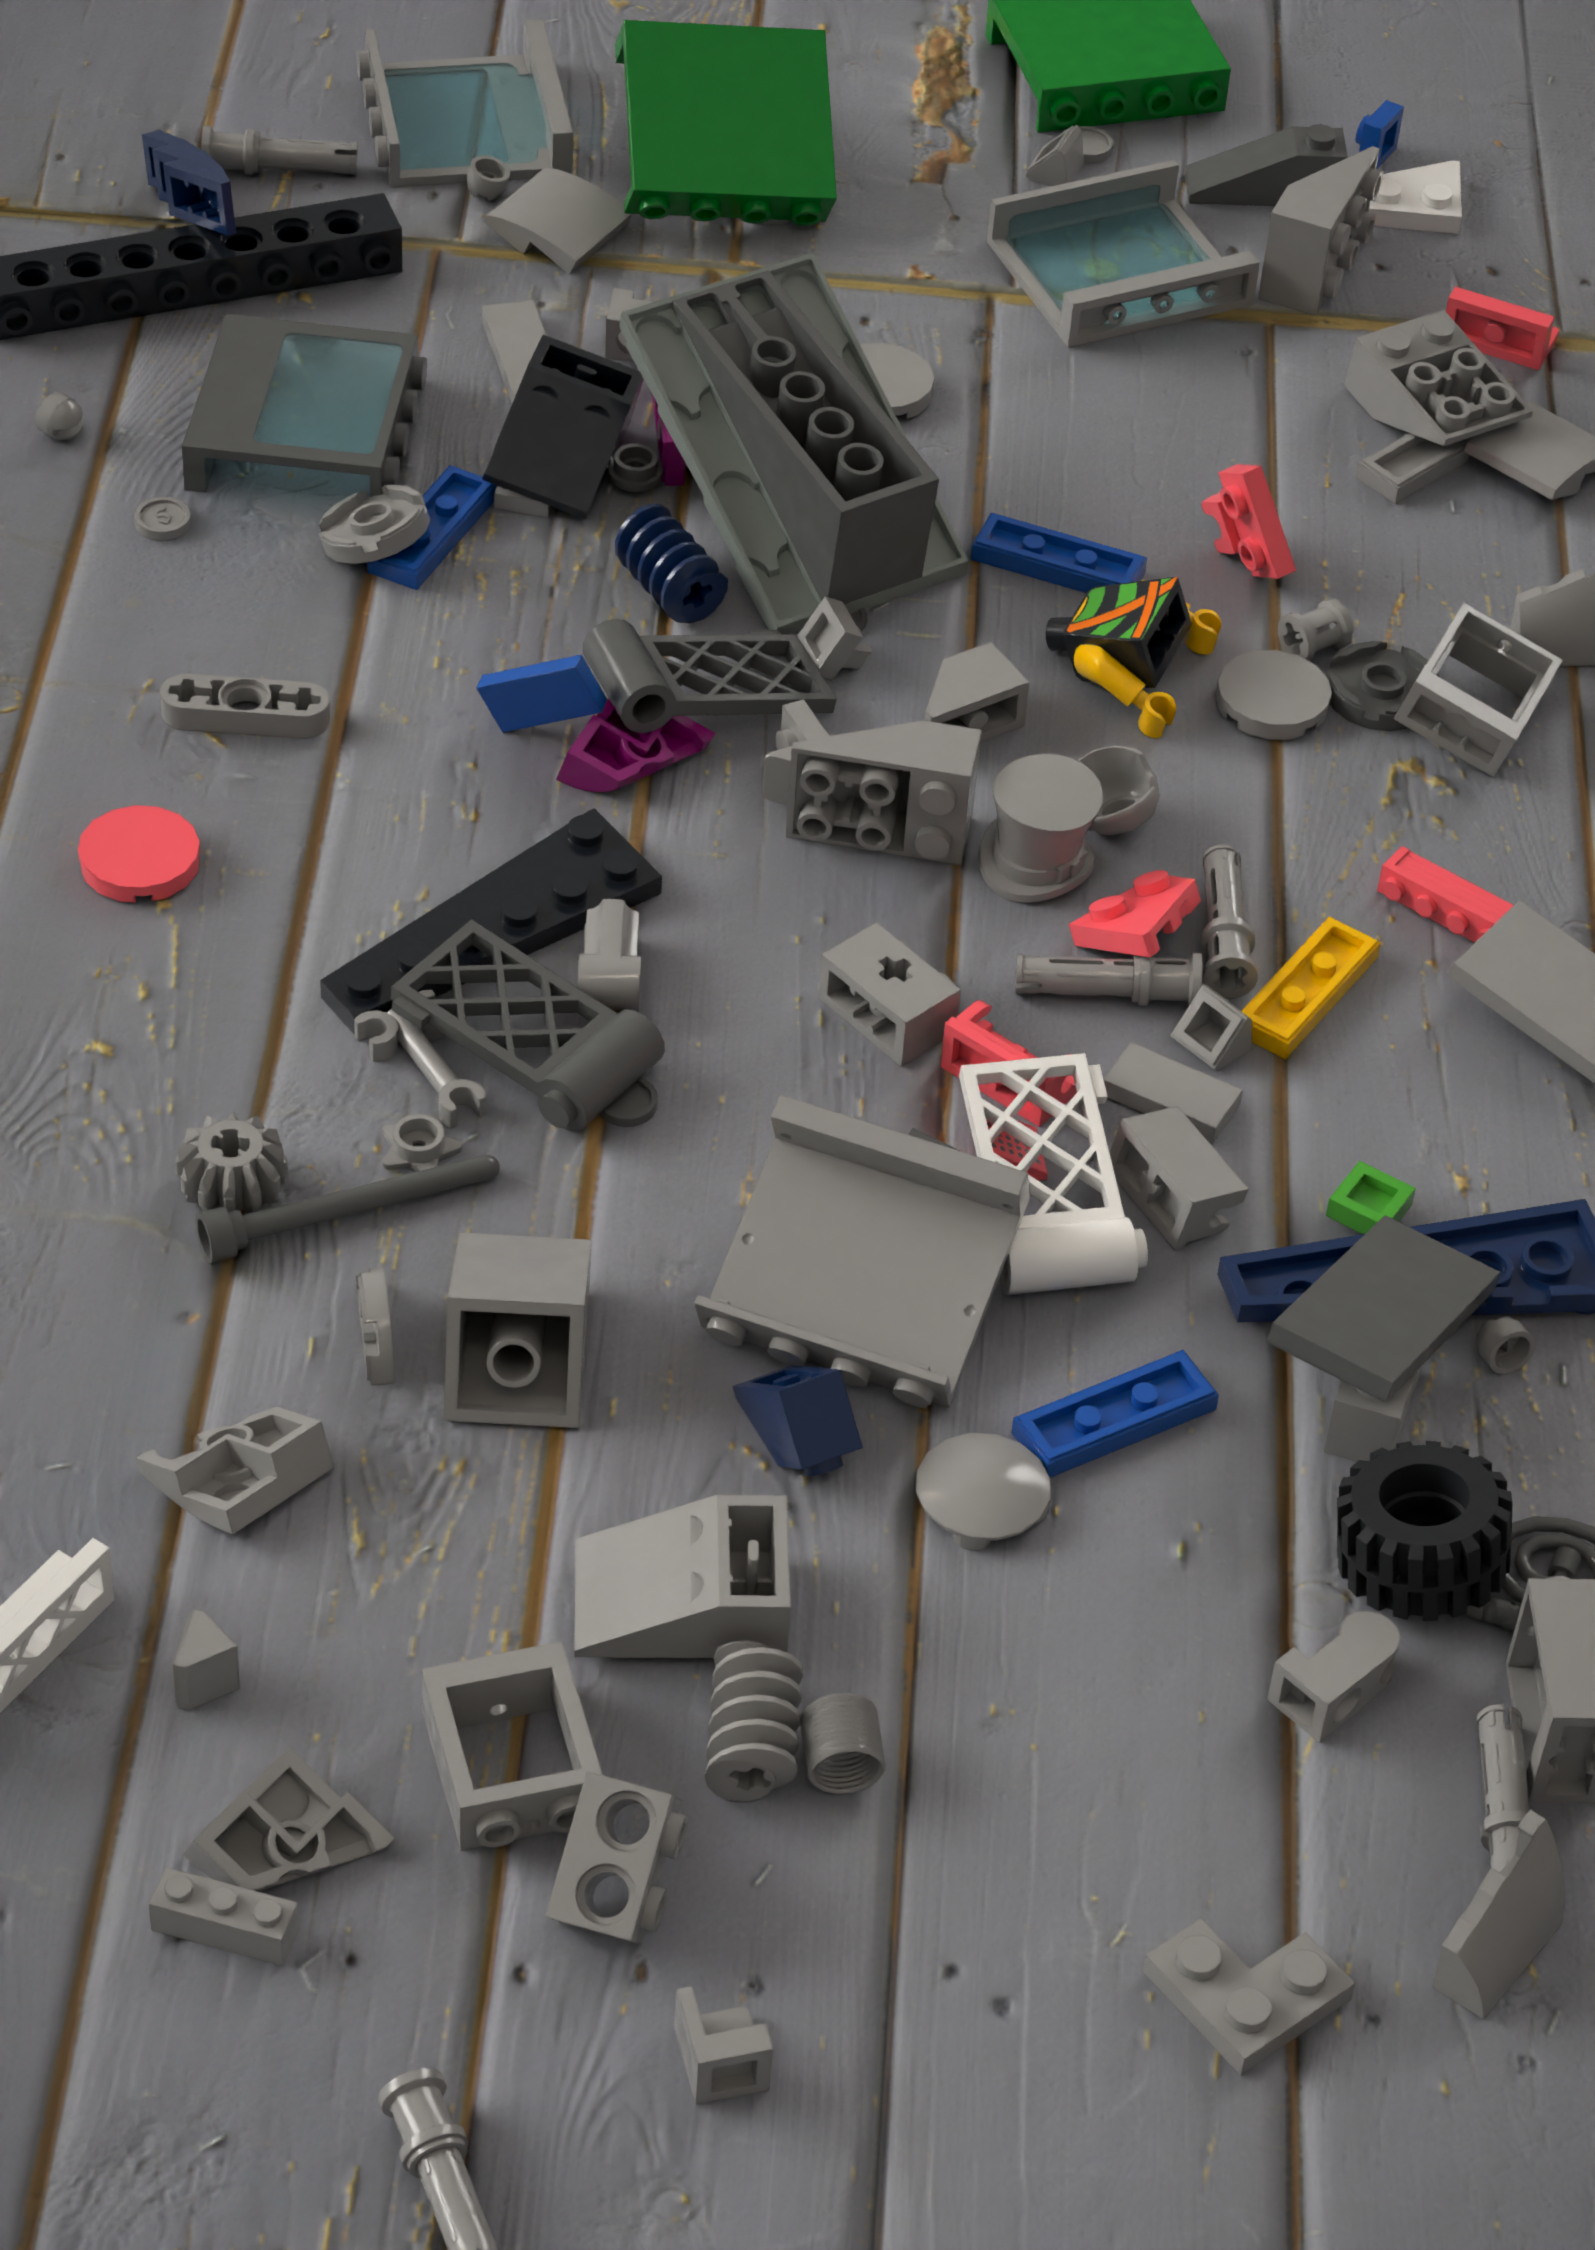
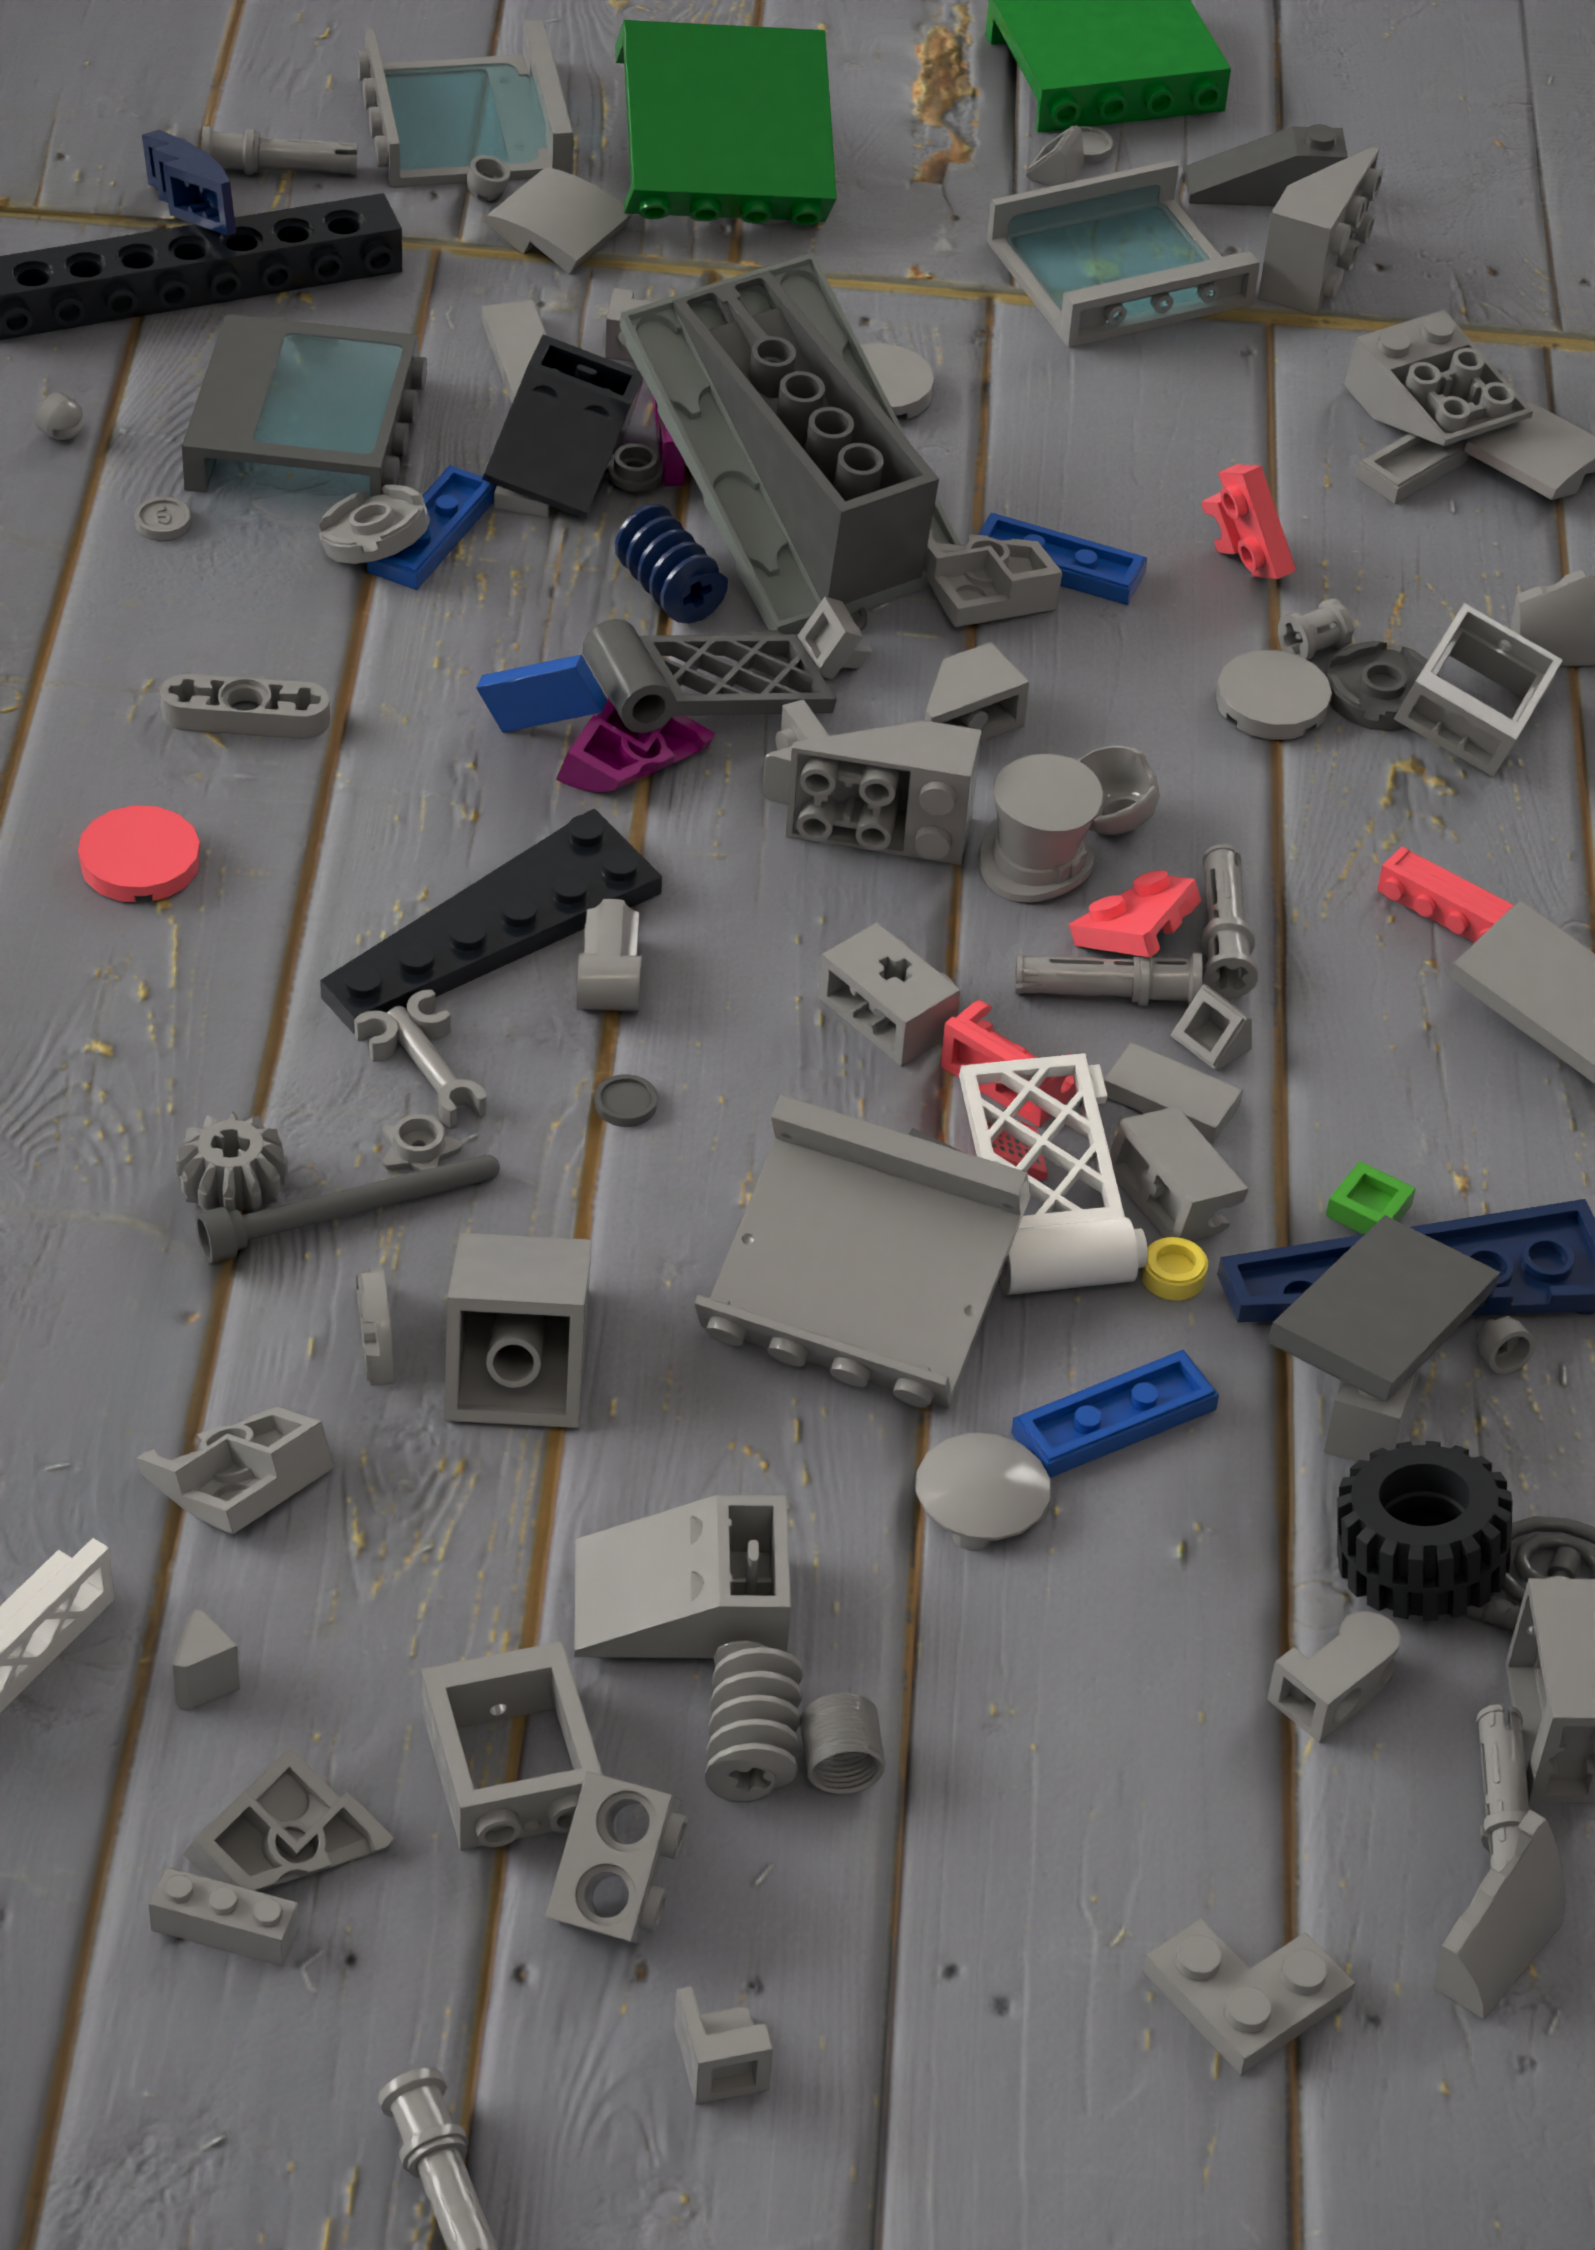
(576, 1079): dark grey piece -> none
(801, 1417): dark blue slope -> none
(991, 578): none -> light grey slope
(1128, 638): torso -> none
(1175, 1269): none -> light yellow tile
(1309, 986): yellow tile -> none
(1381, 130): blue plate -> none
(1420, 199): white wing -> none
(1503, 327): coral panel -> none

